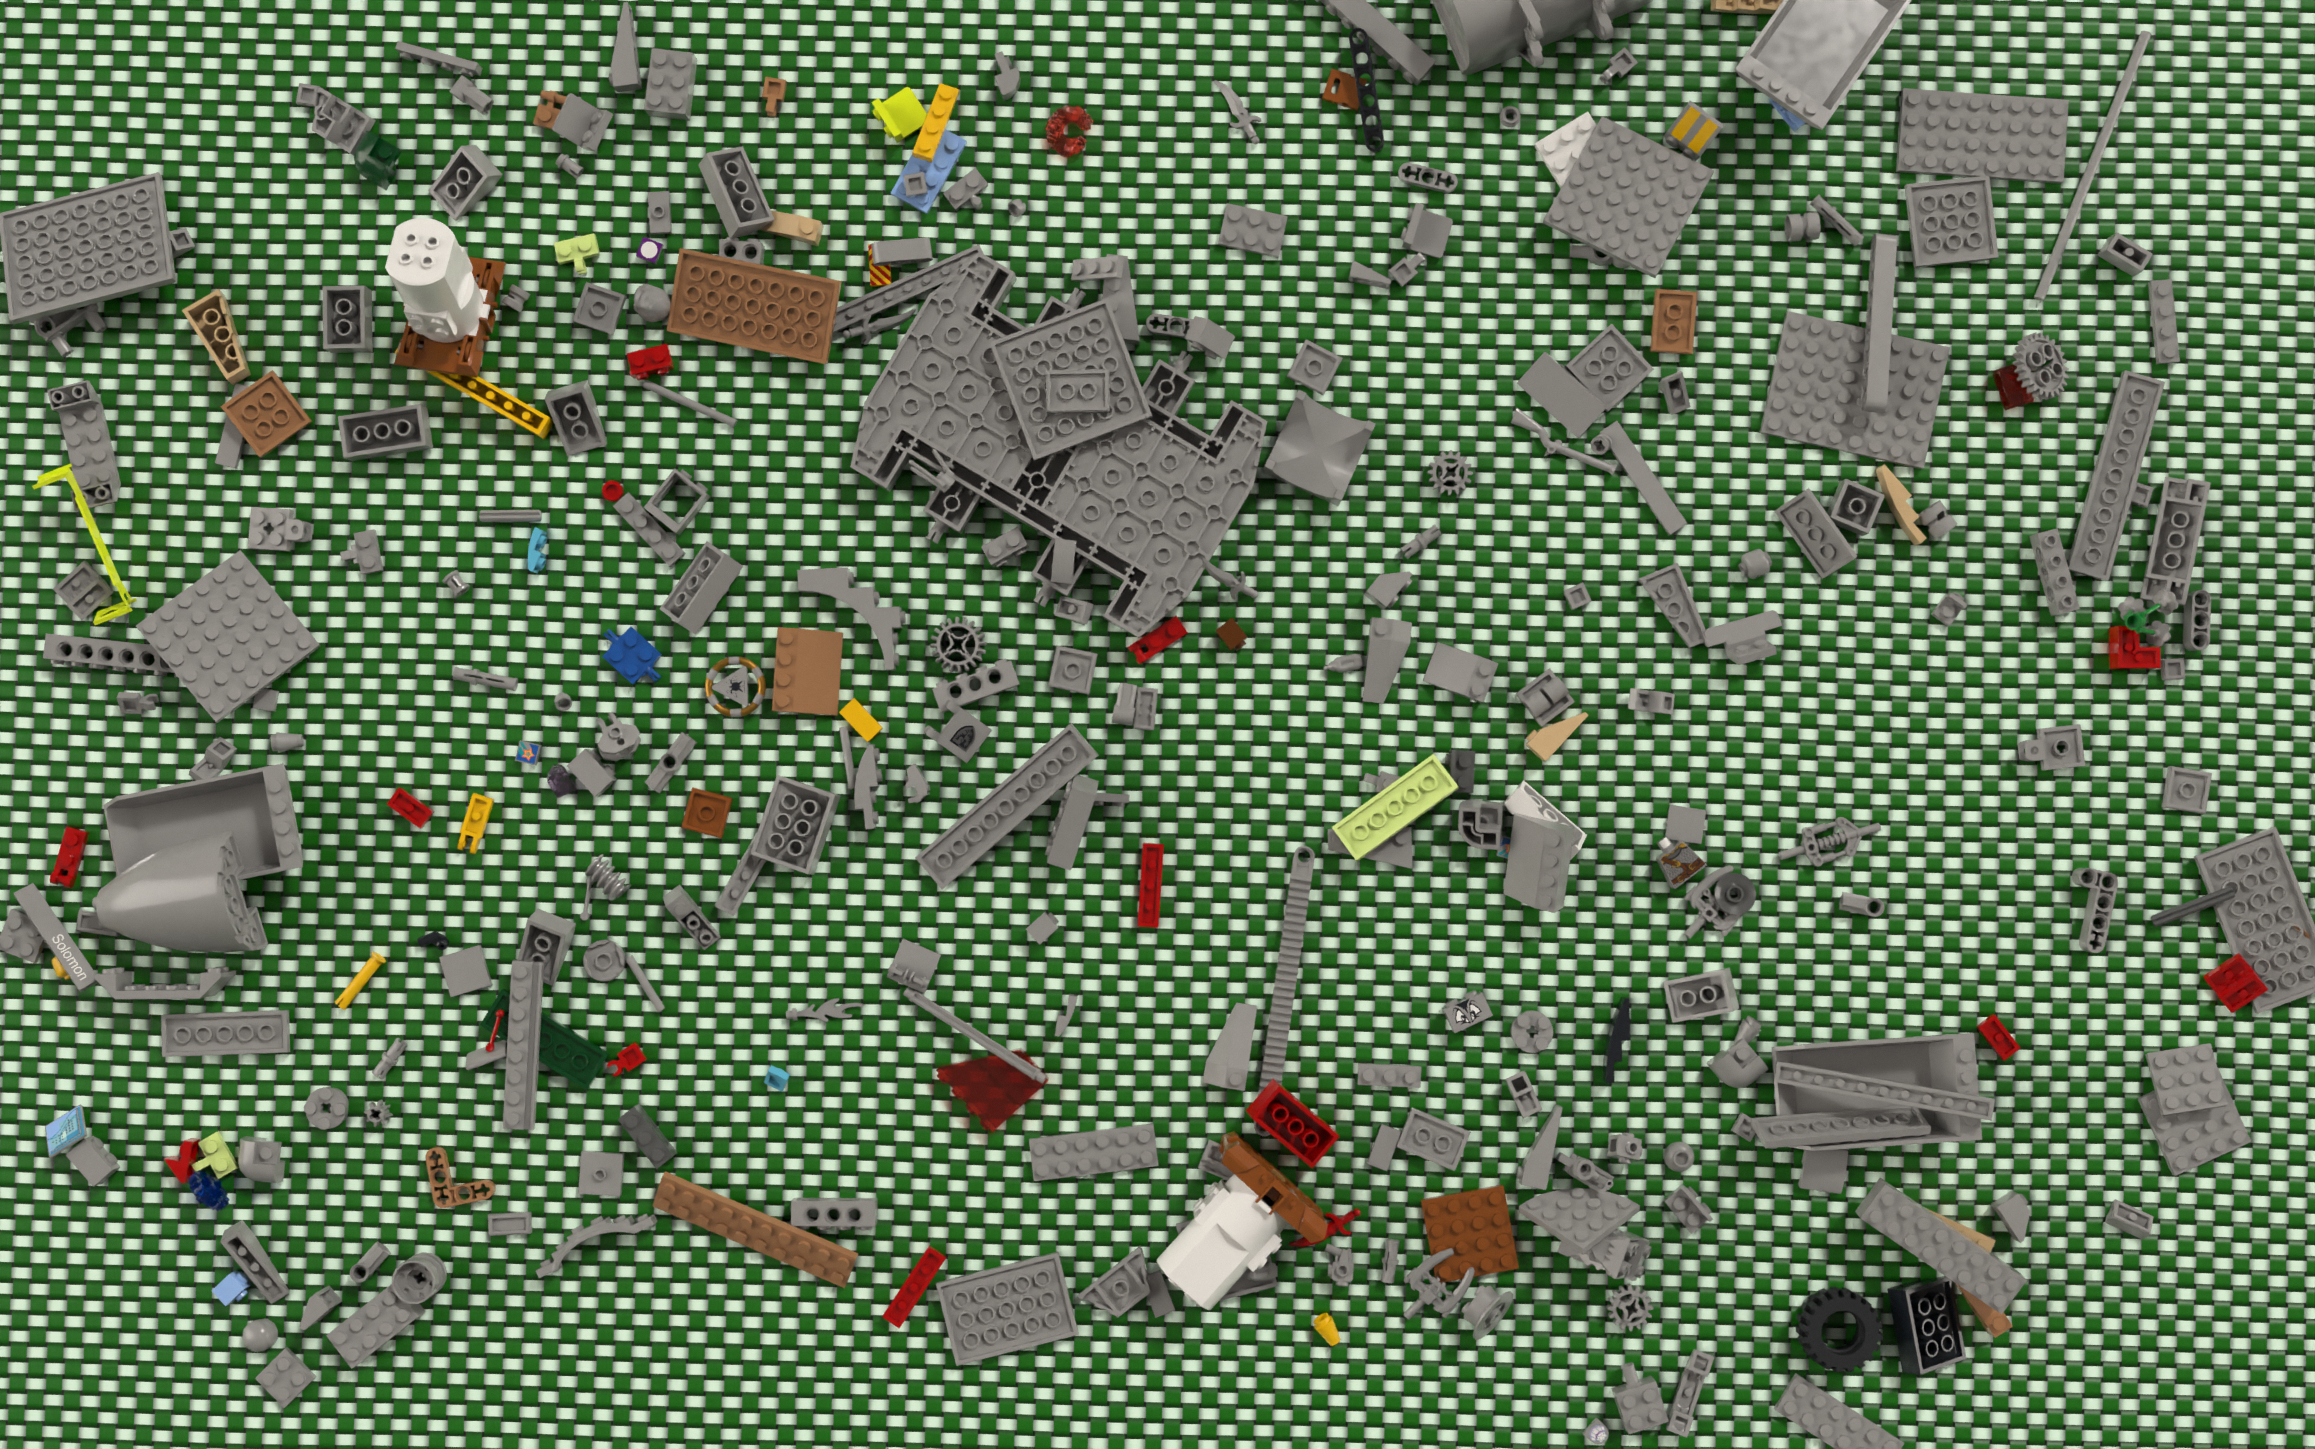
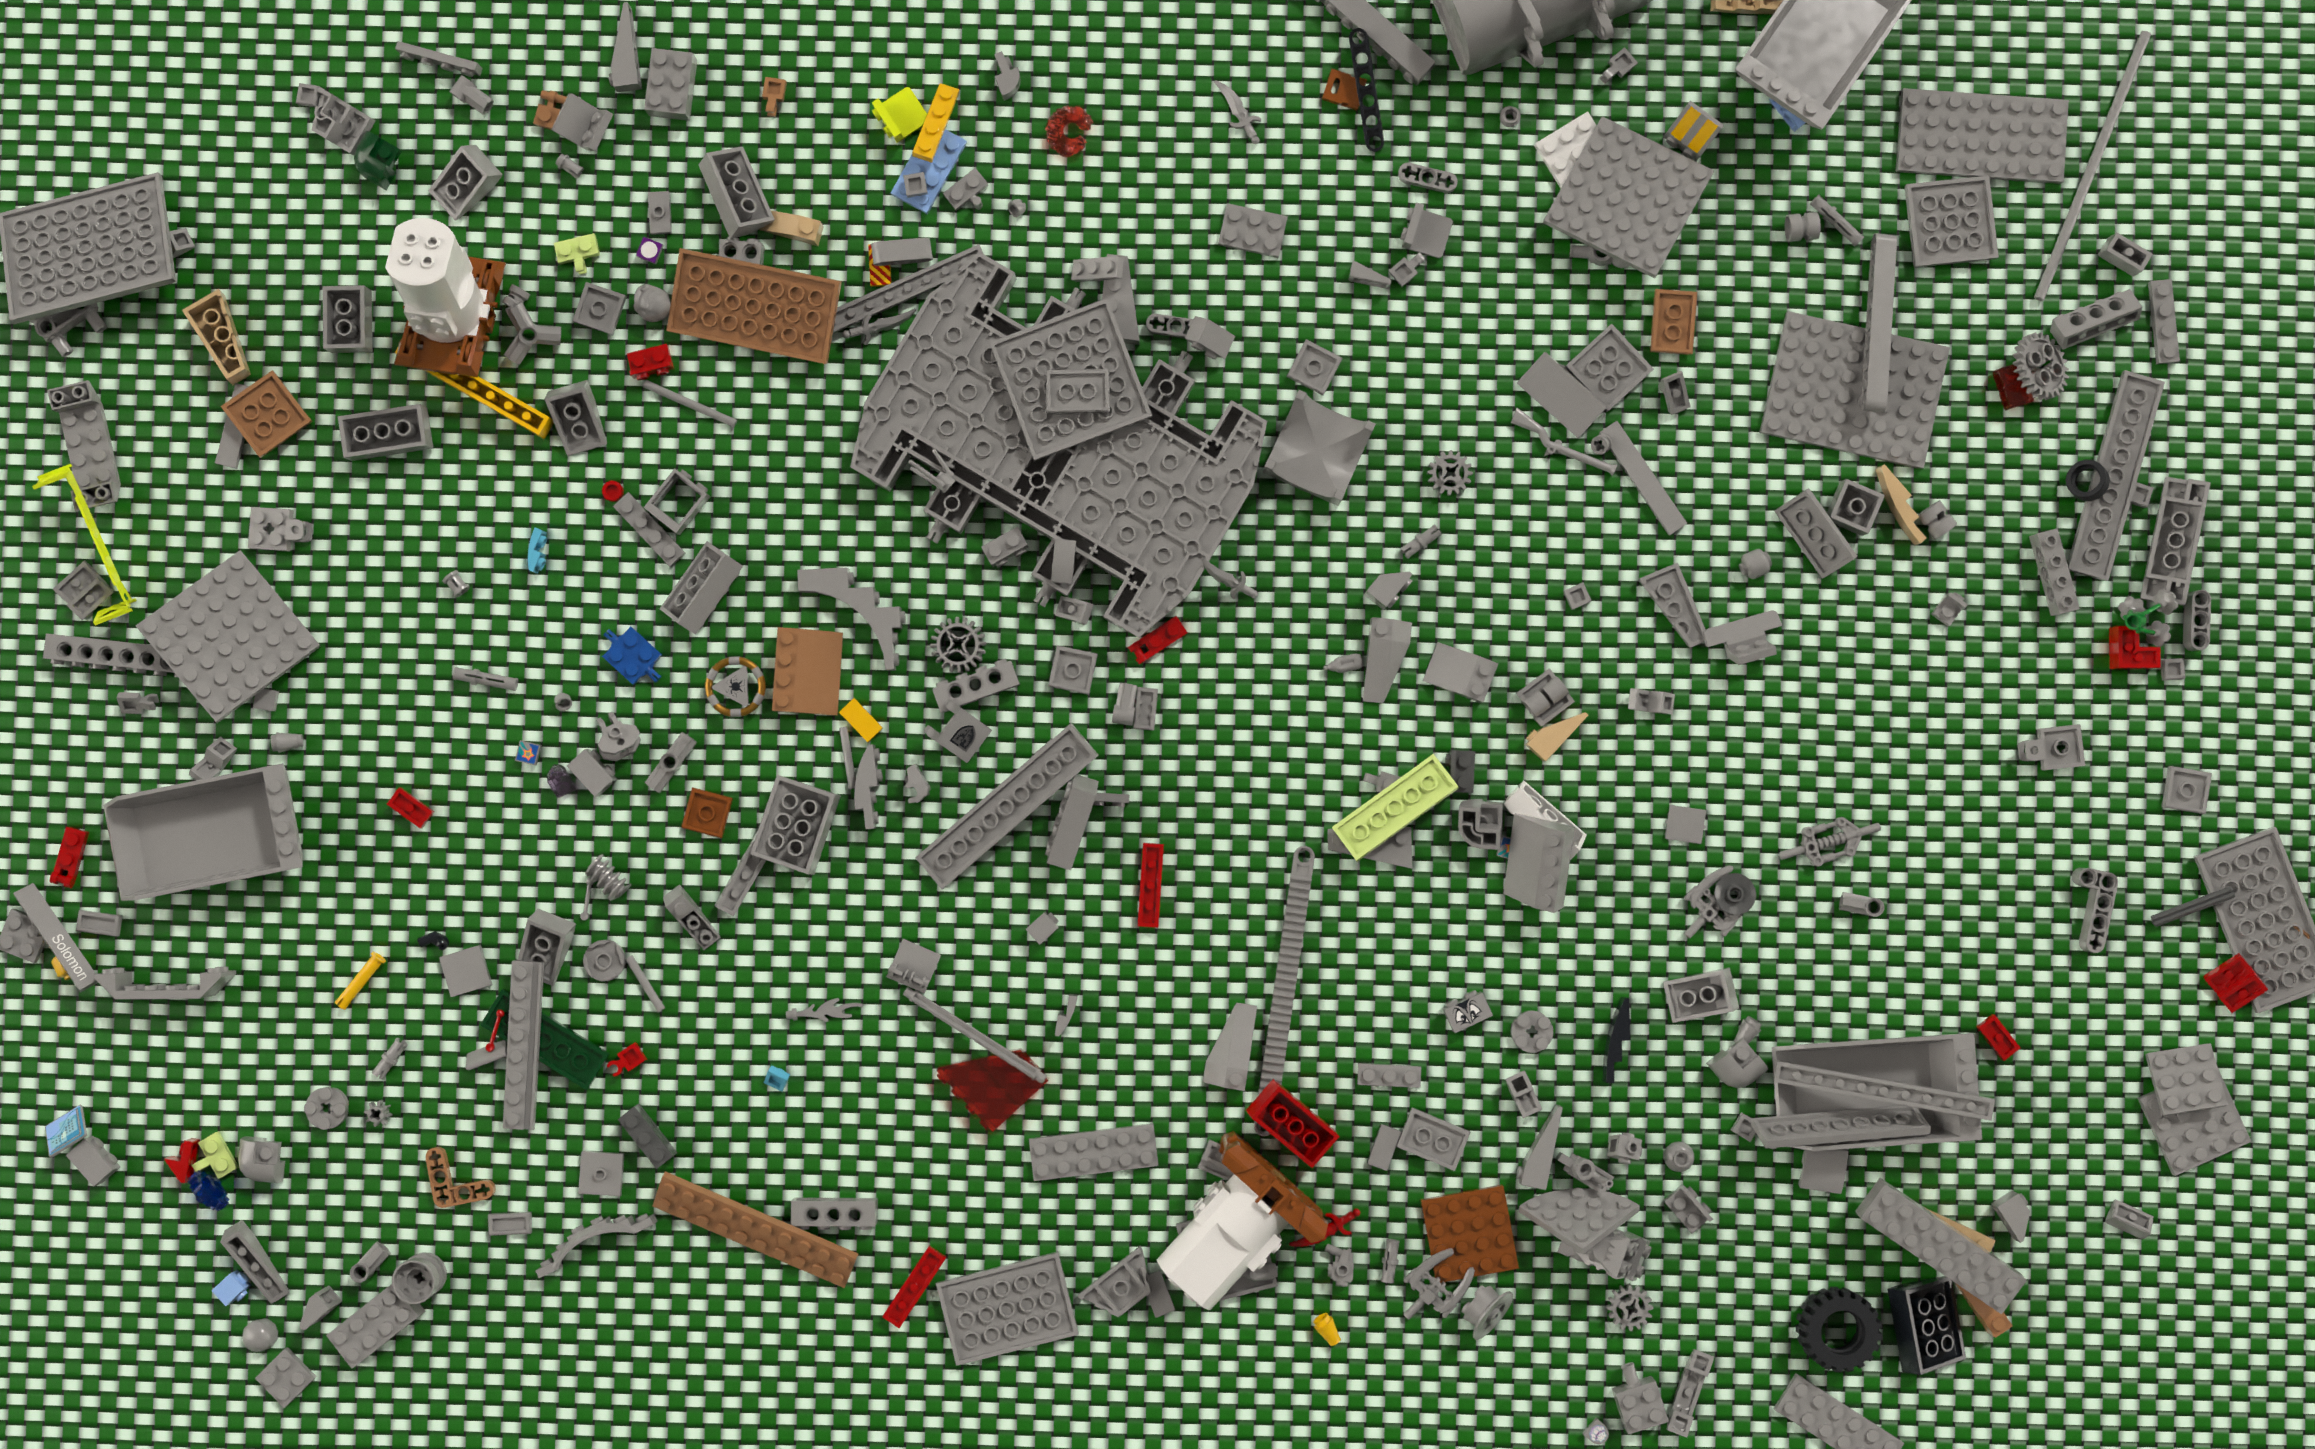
(184, 899): light grey panel -> none
(225, 1033): light grey plate -> none
(365, 552): light grey hinge -> none
(475, 821): yellow hinge -> none
(510, 515): light grey axle -> none
(522, 321): none -> light grey piece
(1232, 635): reddish brown brick -> none
(1678, 862): torso -> none
(2079, 467): none -> black tyre
(2096, 319): none -> light grey brick

